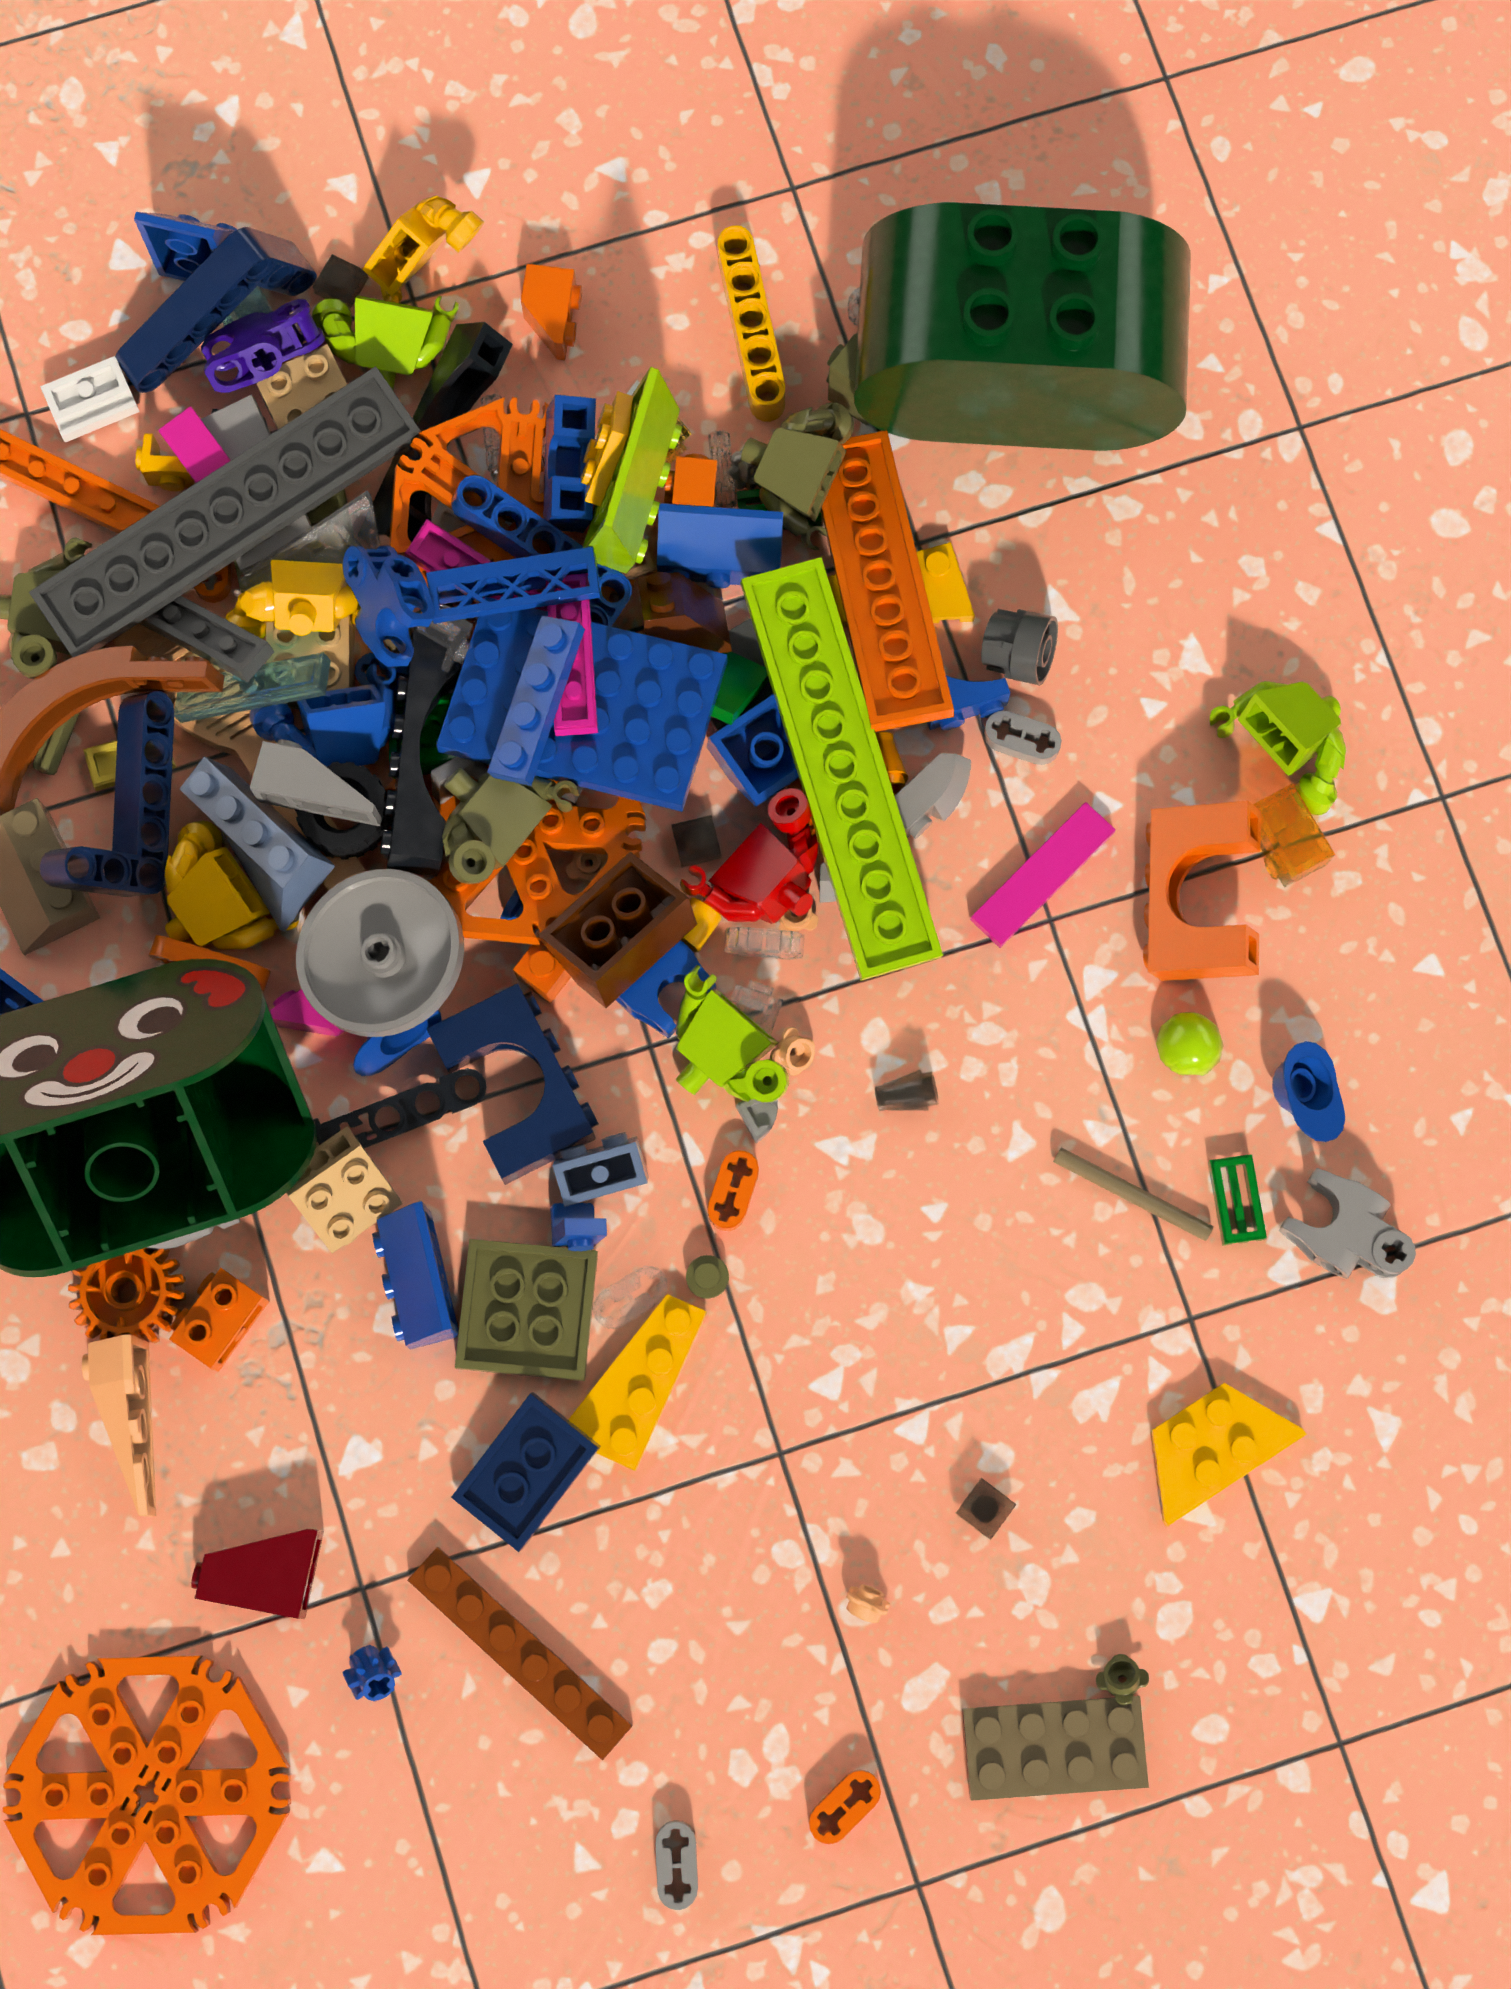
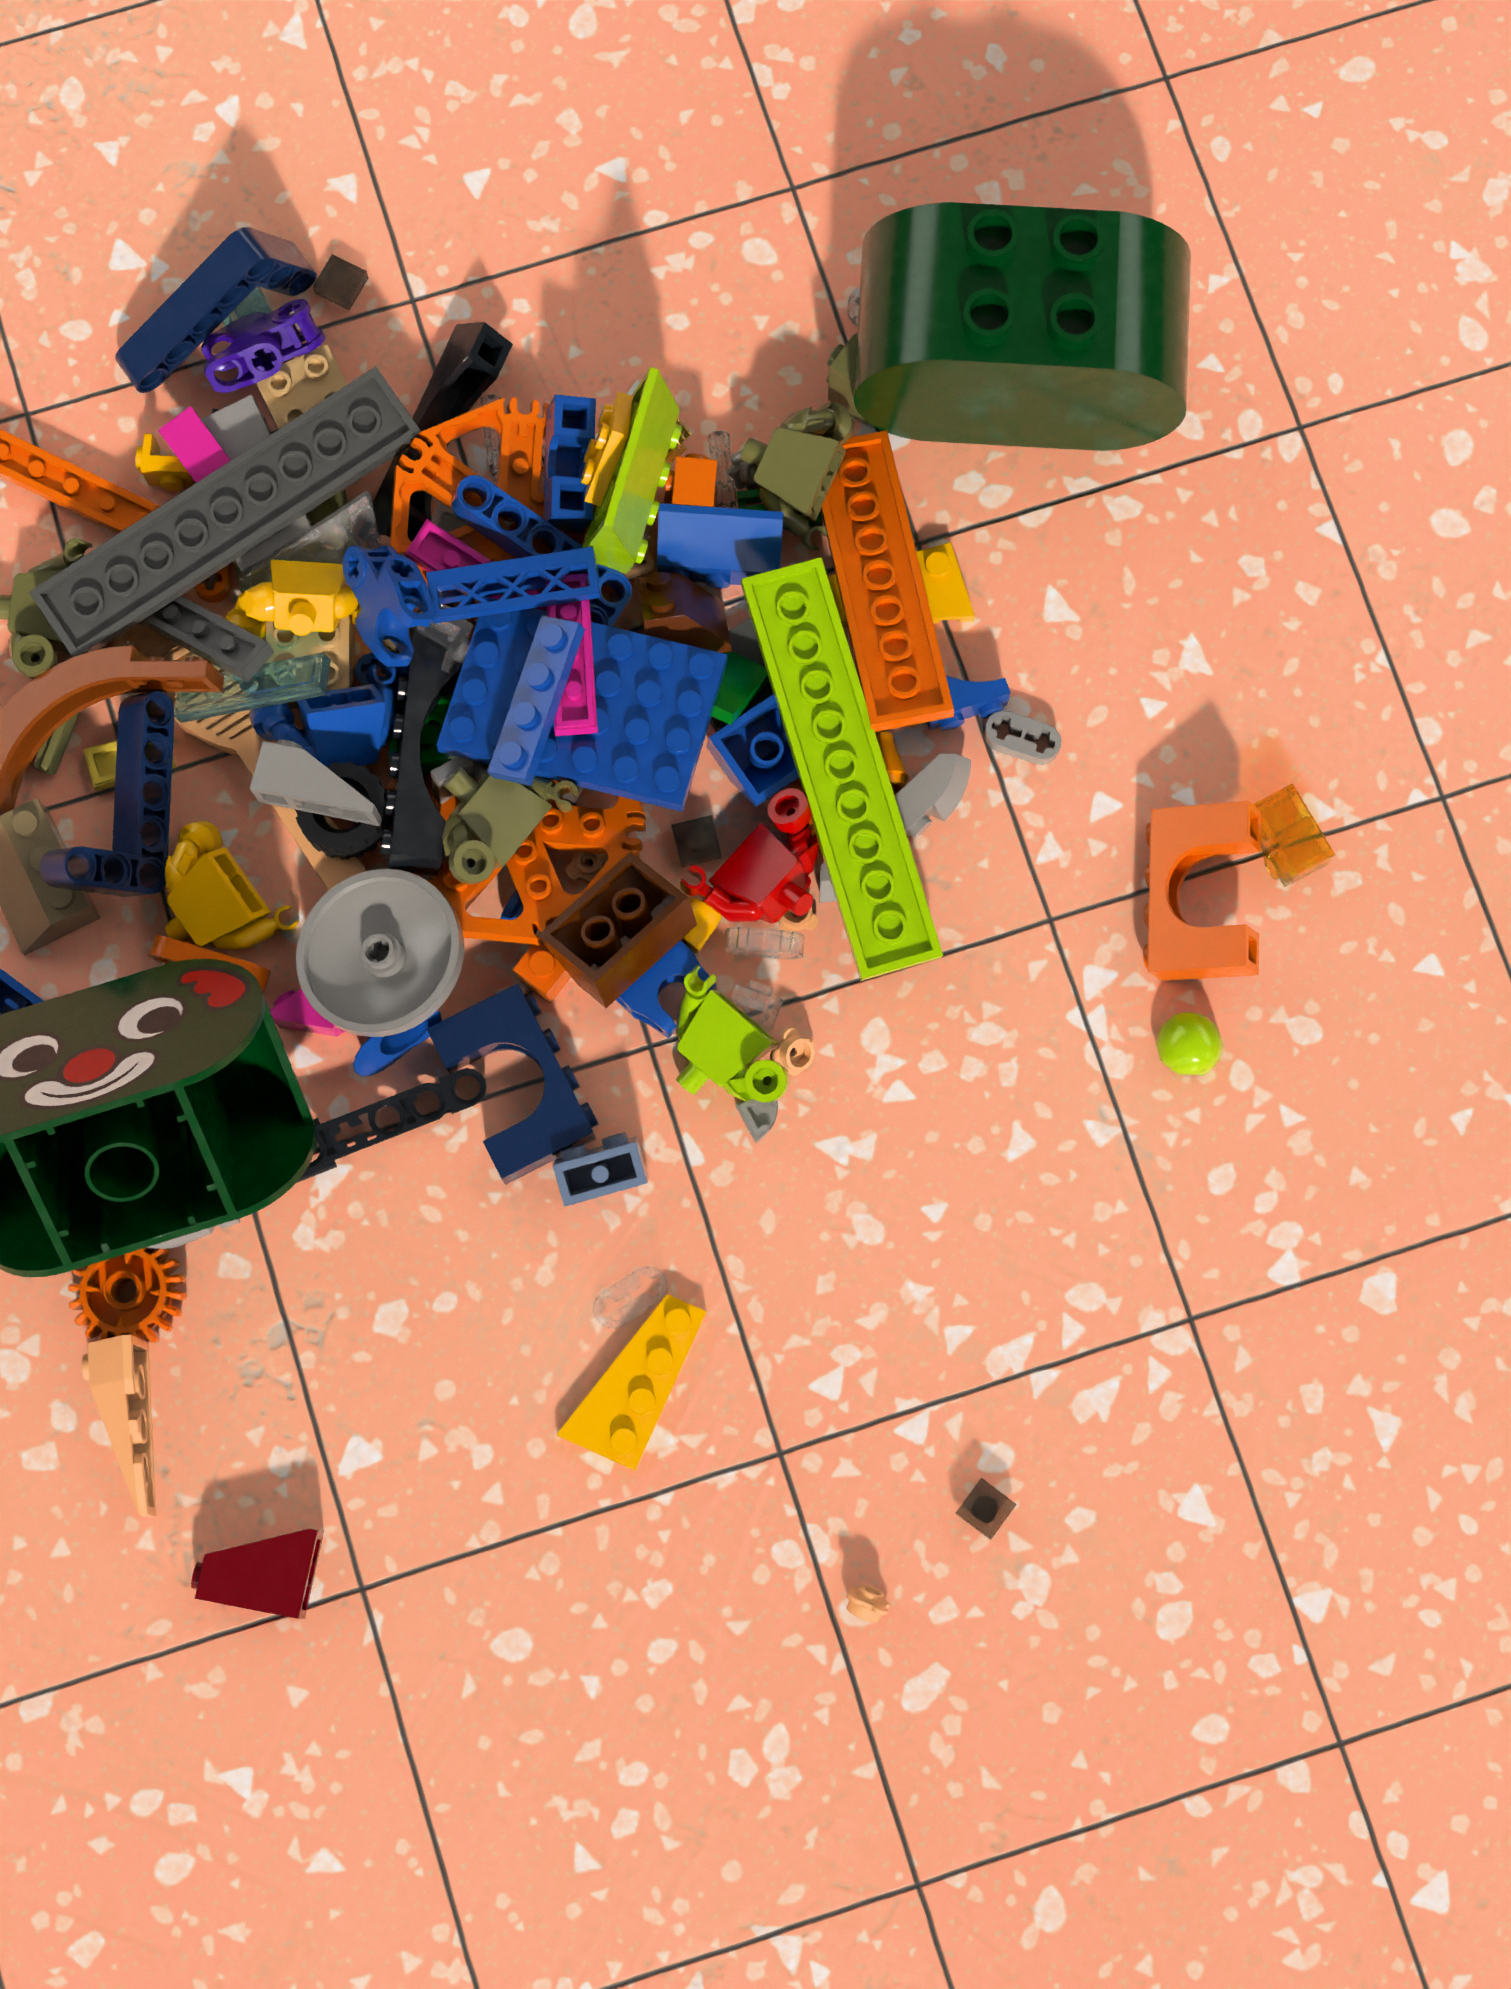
(89, 399): white plate -> none
(169, 1829): orange plate -> none
(179, 242): blue slope -> none
(217, 1319): orange brick -> none
(270, 849): sand blue wedge -> none
(342, 1191): tan brick -> none
(372, 1673): blue gear -> none
(385, 334): lime torso -> none
(415, 240): yellow torso -> none
(415, 1277): blue slope -> none
(520, 1653): dark orange plate -> none
(525, 1471): dark blue plate -> none
(526, 1310): olive plate -> none
(548, 305): orange slope -> none
(576, 1226): blue bracket -> none
(665, 1865): light grey beam -> none
(707, 1276): olive plate -> none
(723, 1188): orange beam -> none
(751, 306): yellow beam -> none
(852, 1814): orange beam -> none
(908, 1093): clear smoke cone -> none
(1020, 645): dark grey piece -> none
(1042, 875): dark pink tile -> none
(1054, 1748): dark tan plate -> none
(1117, 1667): olive plate -> none
(1133, 1194): dark tan bar -> none
(1214, 1447): yellow wing -> none
(1221, 1205): green tile -> none
(1293, 728): lime torso -> none
(1310, 1091): blue piece -> none
(1355, 1232): light grey piece -> none

